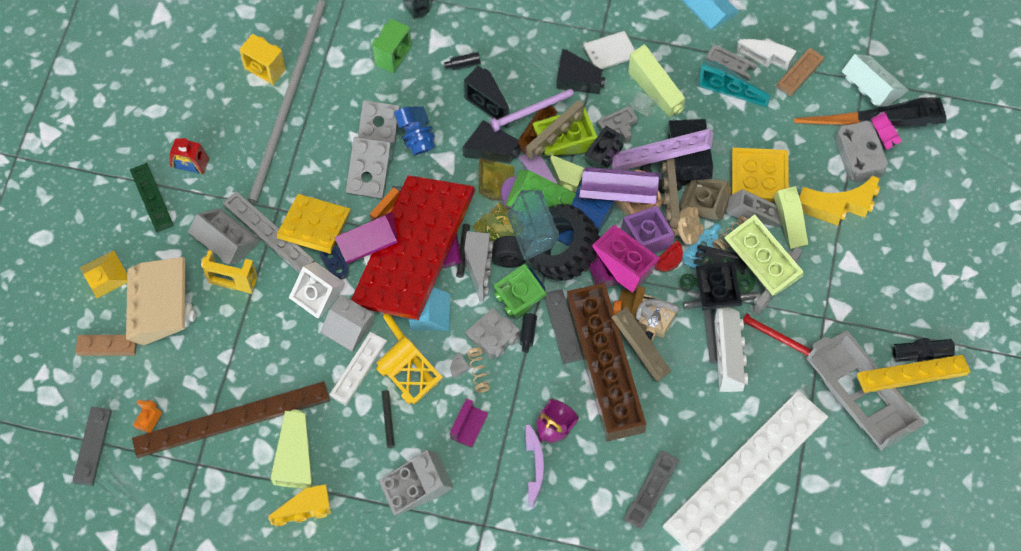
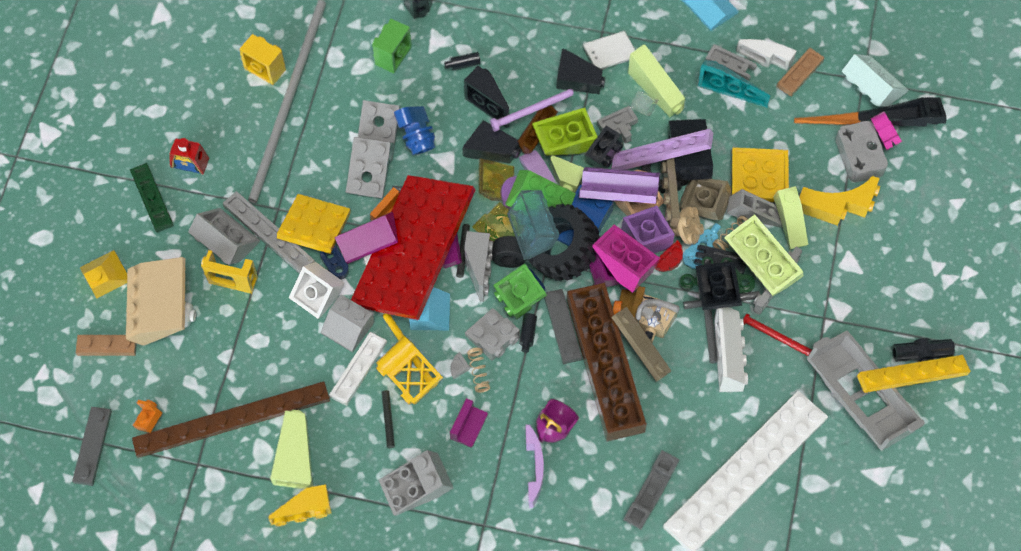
(552, 132): dark tan plate -> none

